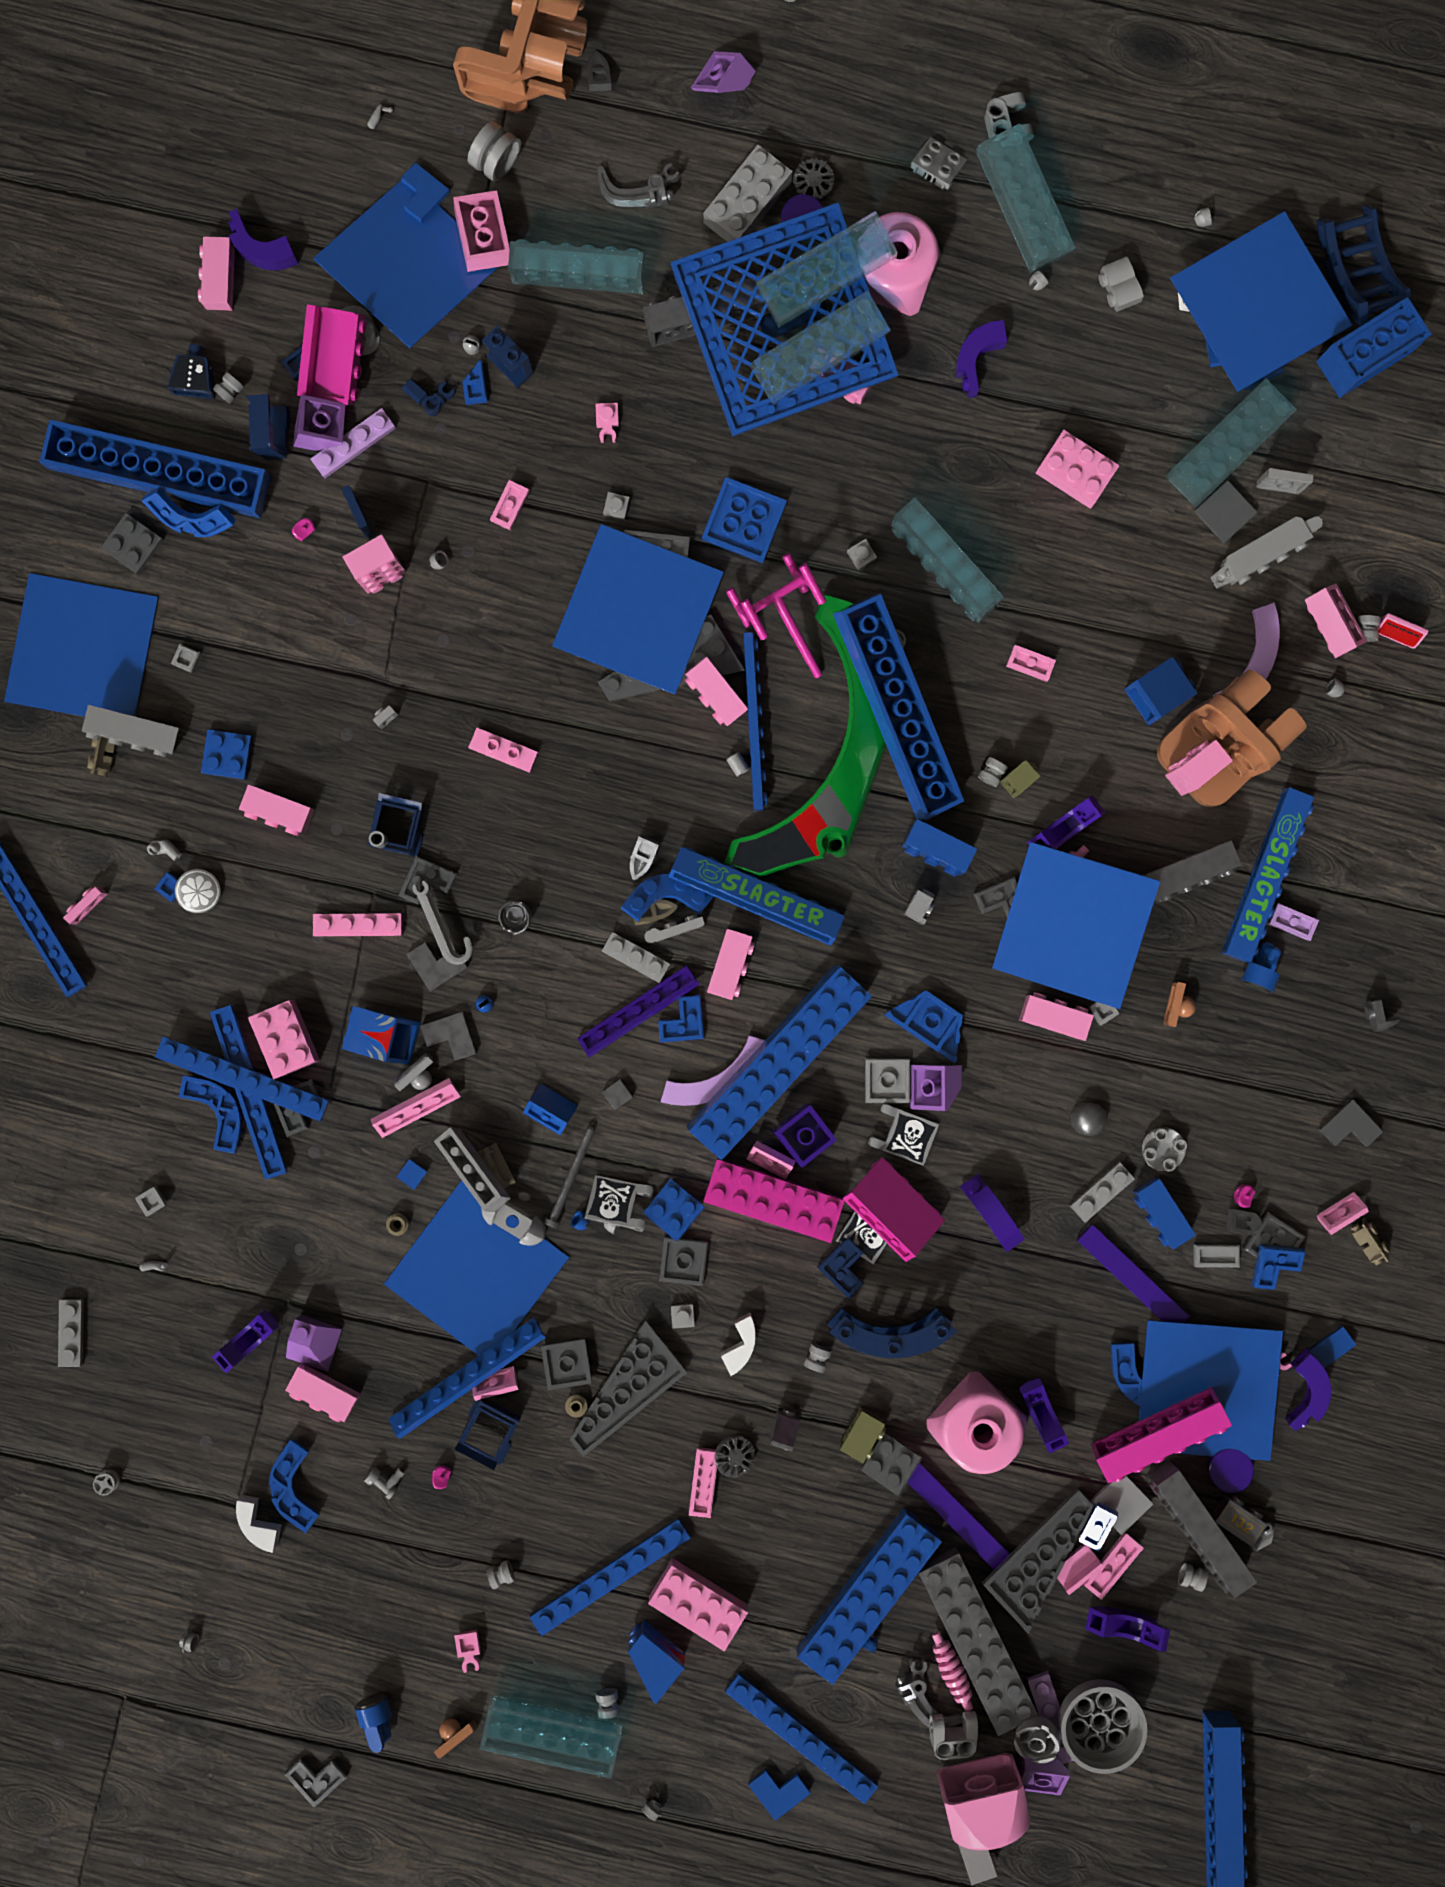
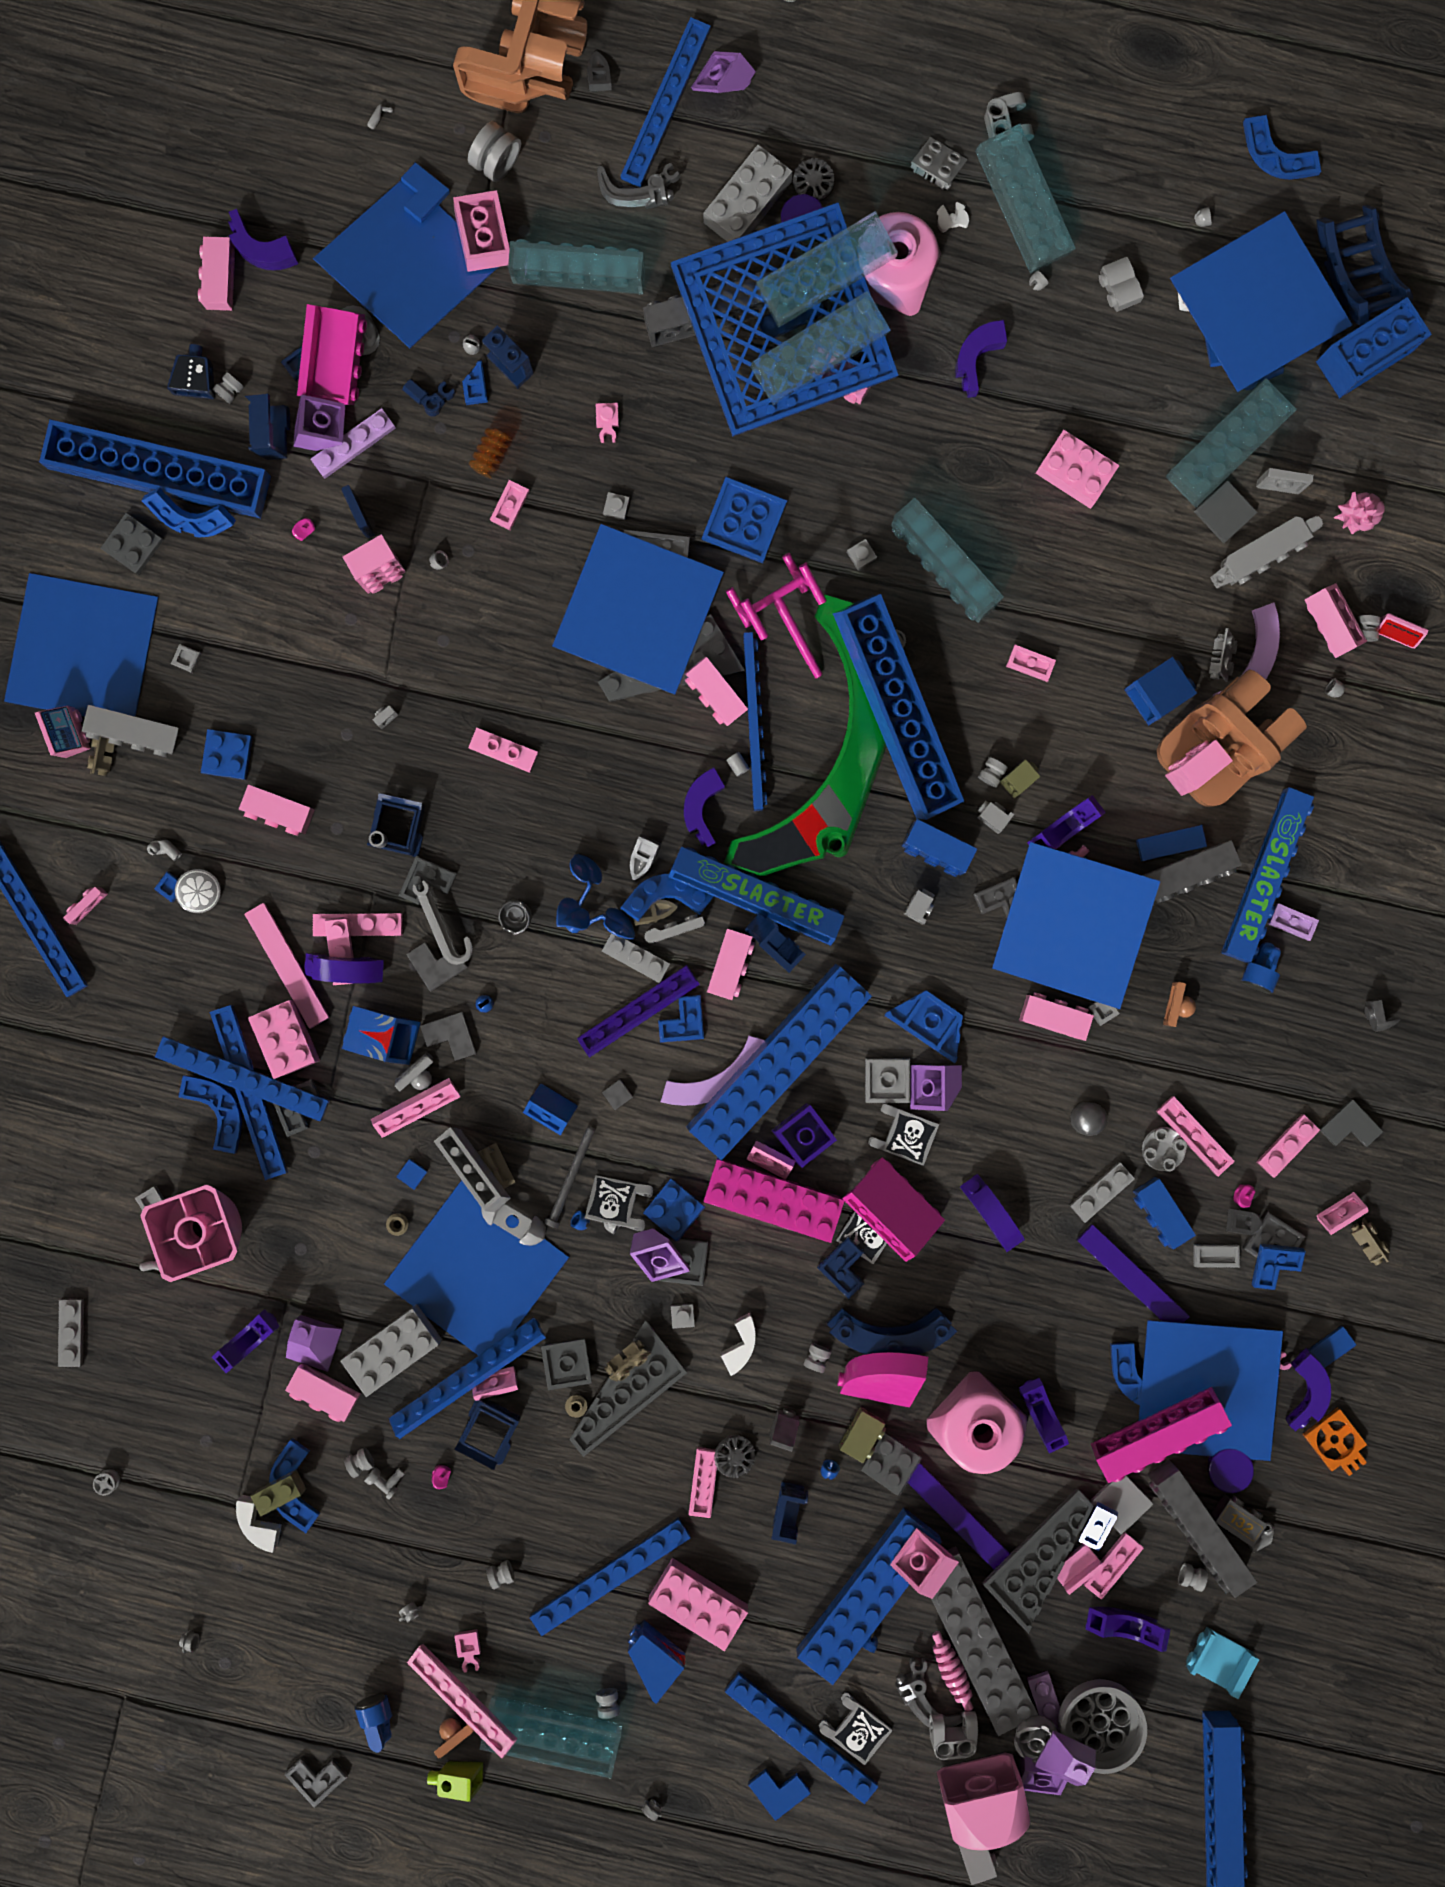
(63, 731): none -> slope
(172, 1235): none -> bright pink piece
(278, 1492): none -> olive brick
(287, 965): none -> bright pink tile
(339, 939): none -> bright pink plate
(343, 969): none -> dark purple arch
(359, 1462): none -> light grey wheel
(391, 1350): none -> light grey brick
(409, 1612): none -> light grey plate
(457, 1780): none -> lime torso
(462, 1700): none -> bright pink tile
(488, 451): none -> clear orange piece
(577, 918): none -> blue plant
(635, 1357): none -> dark tan hinge
(657, 1255): none -> medium lavender slope
(665, 102): none -> blue plate
(697, 795): none -> dark purple arch
(779, 947): none -> dark blue piece
(787, 1511): none -> dark blue piece
(834, 1469): none -> blue hinge
(859, 1732): none -> flag
(884, 1377): none -> dark pink brick
(924, 1564): none -> bright pink slope
(953, 220): none -> white piece
(994, 816): none -> light grey brick
(1067, 1759): none -> medium lavender slope
(1171, 843): none -> blue tile
(1195, 1136): none -> bright pink plate
(1222, 1661): none -> medium azure panel
(1225, 648): none -> light grey hinge
(1273, 160): none -> blue plate
(1288, 1145): none -> bright pink plate
(1347, 1456): none -> orange piece
(1361, 512): none -> bright pink hair

